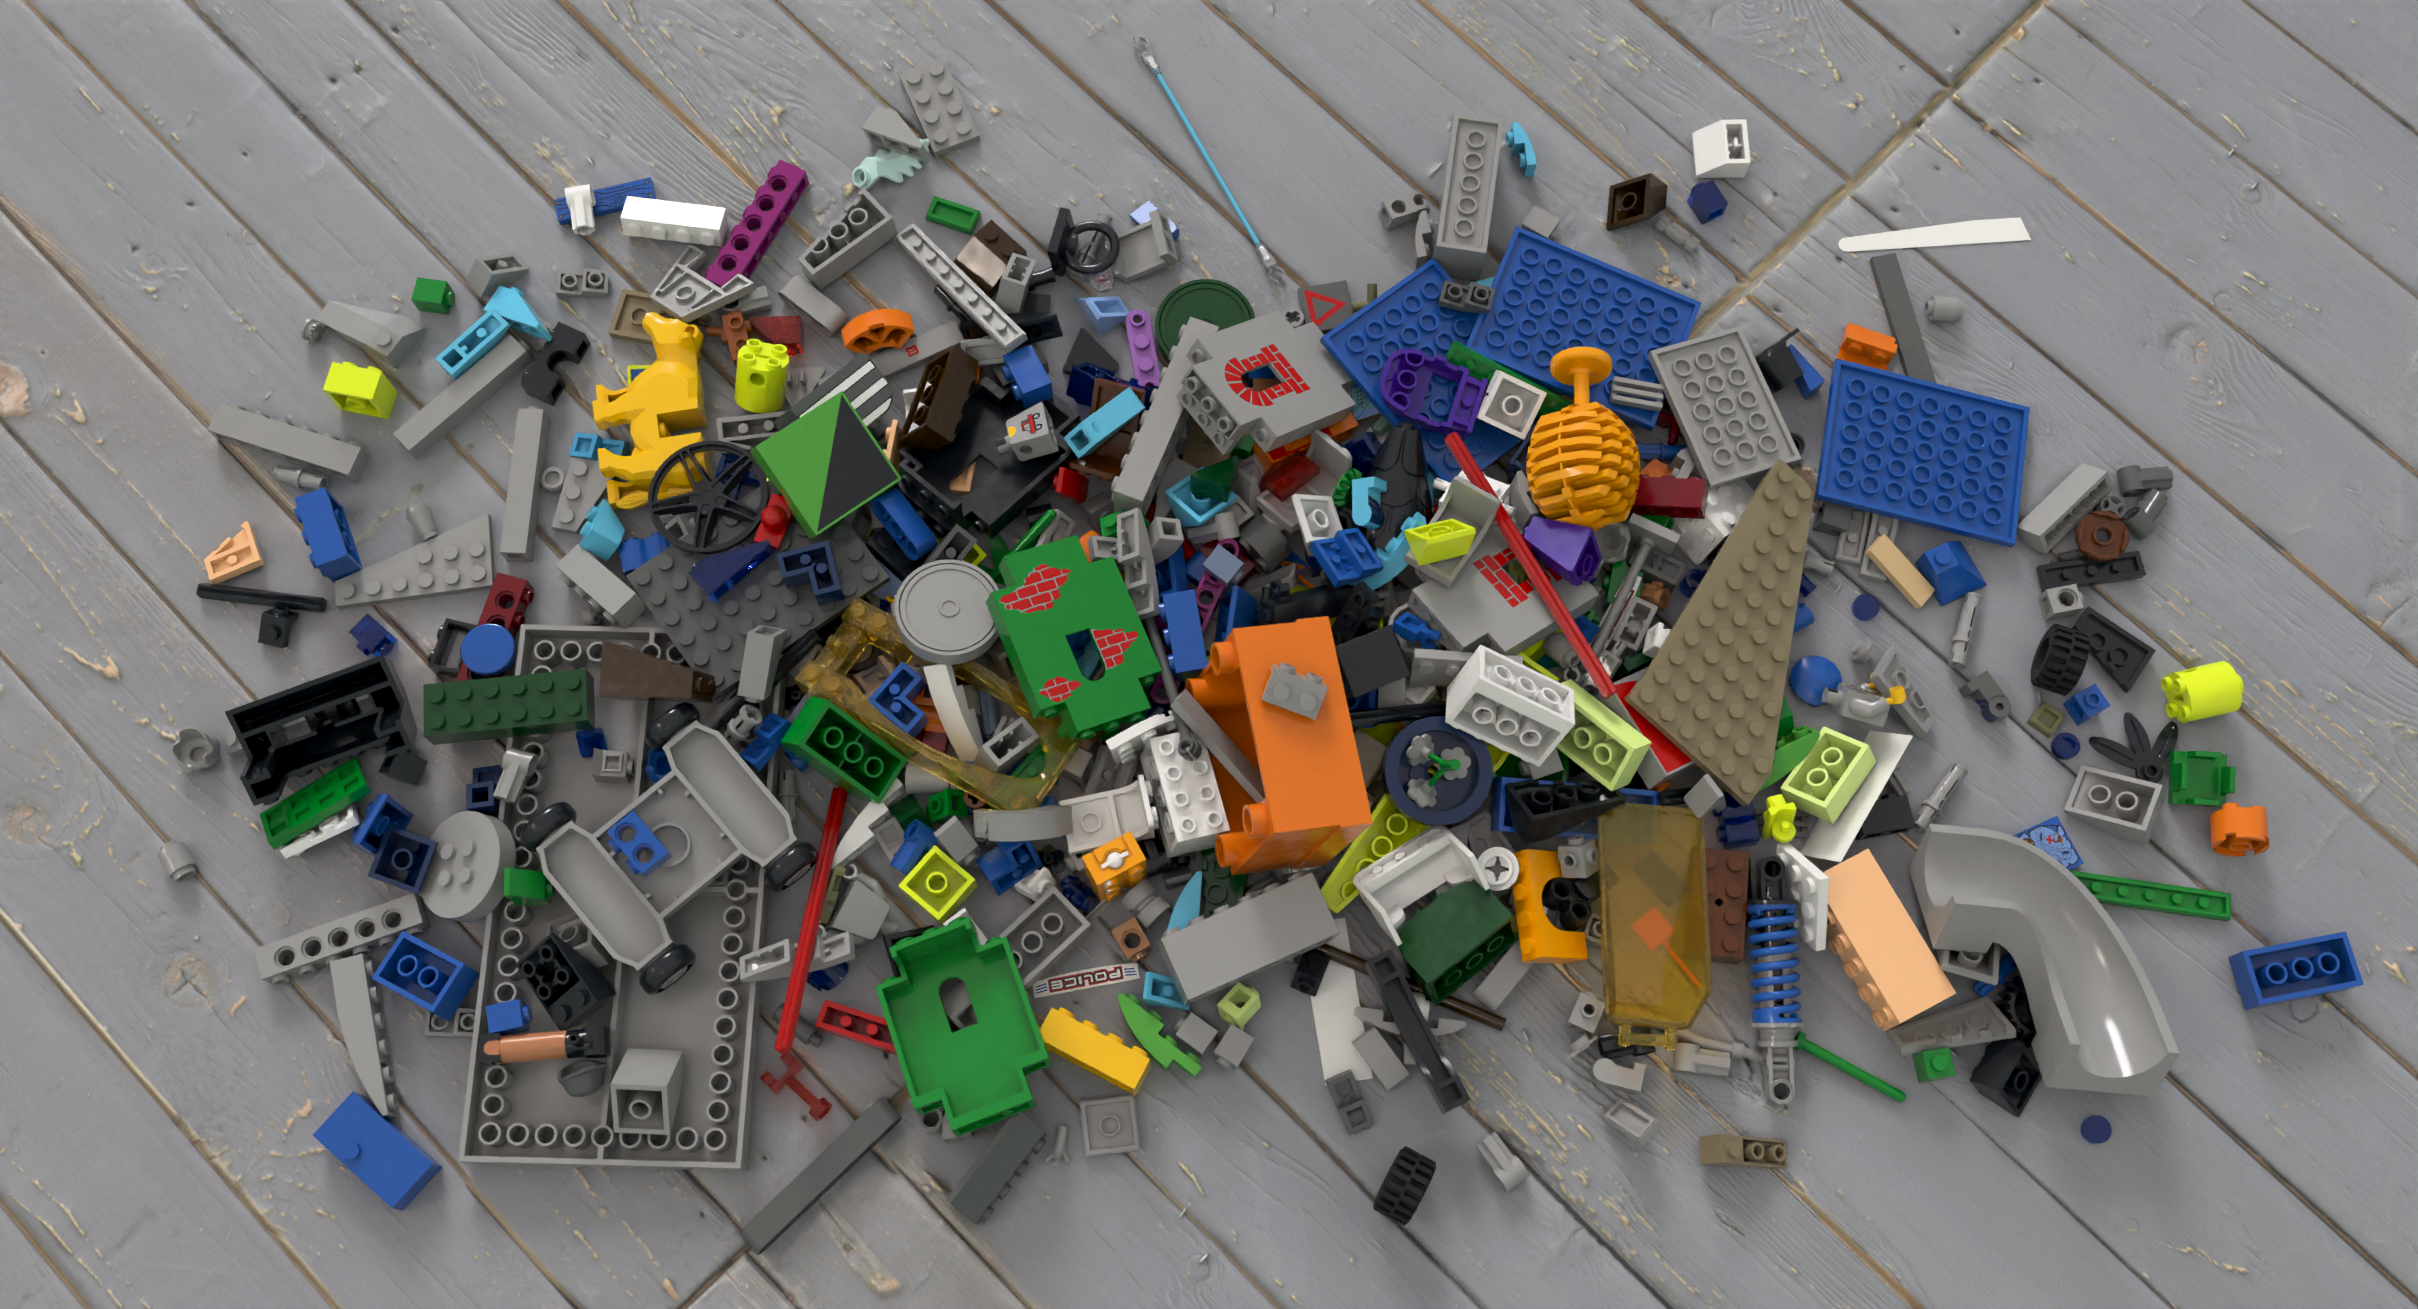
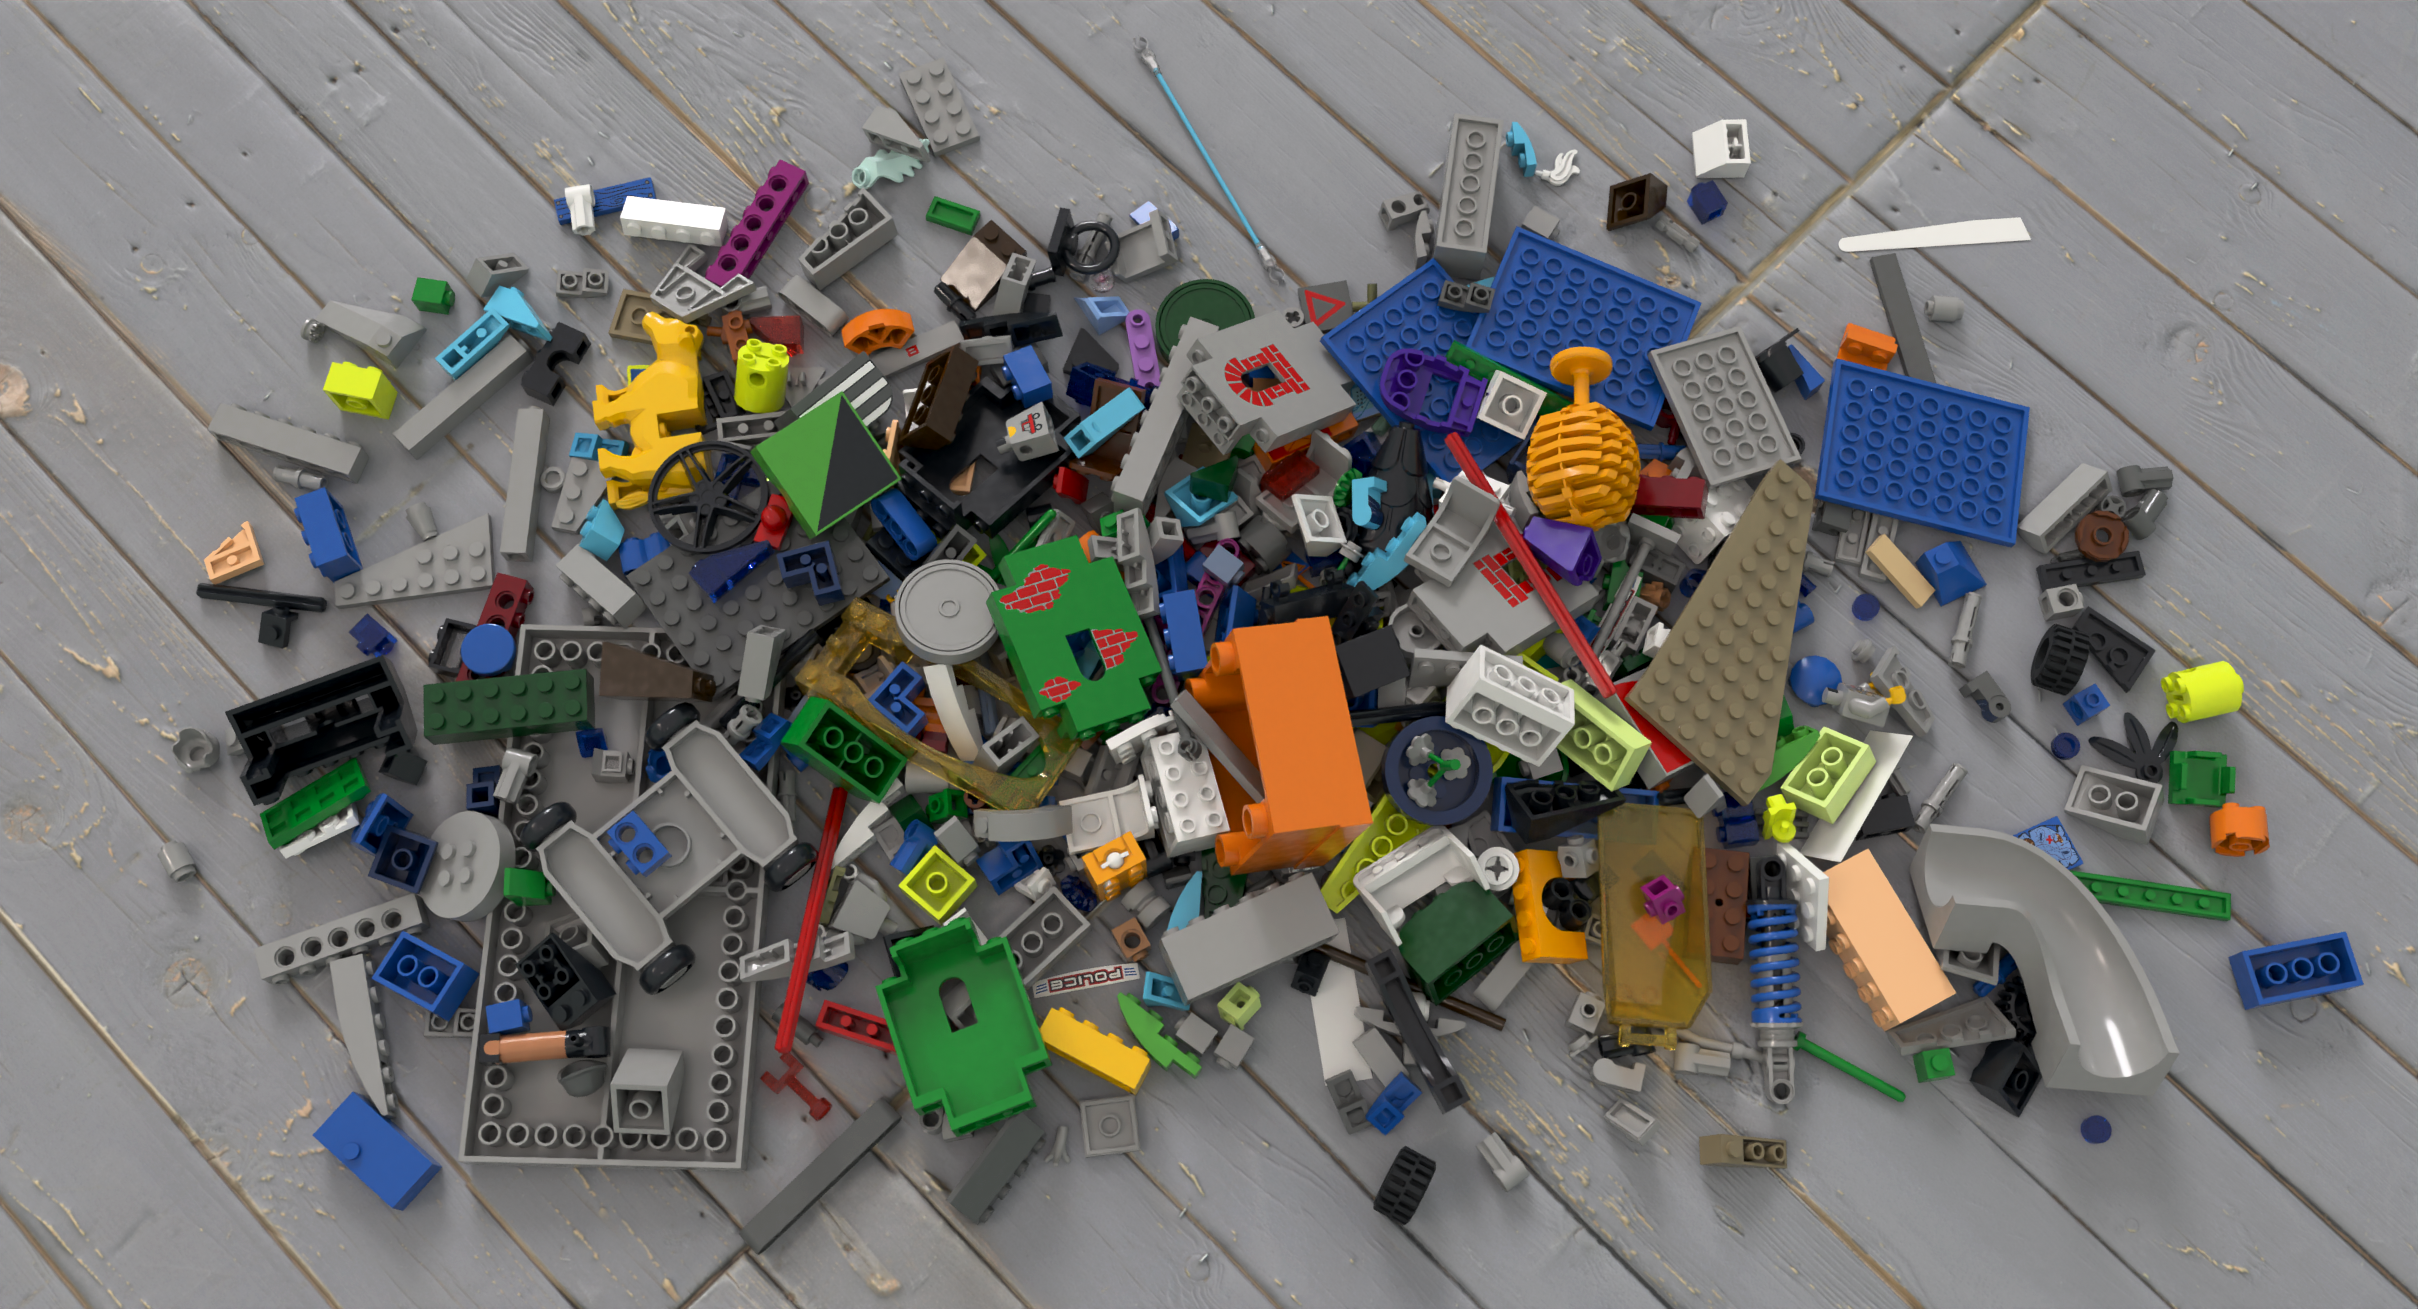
(718, 400): none -> black slope
(961, 288): light grey tile -> none
(1294, 690): light grey bracket -> none
(1346, 557): blue slope -> none
(1391, 1103): none -> blue slope
(1414, 629): blue plate -> none
(1440, 540): neon yellow slope -> none
(1562, 170): none -> white piece
(1637, 389): light grey tile -> none
(1663, 899): none -> magenta brick
(2045, 719): olive tile -> none

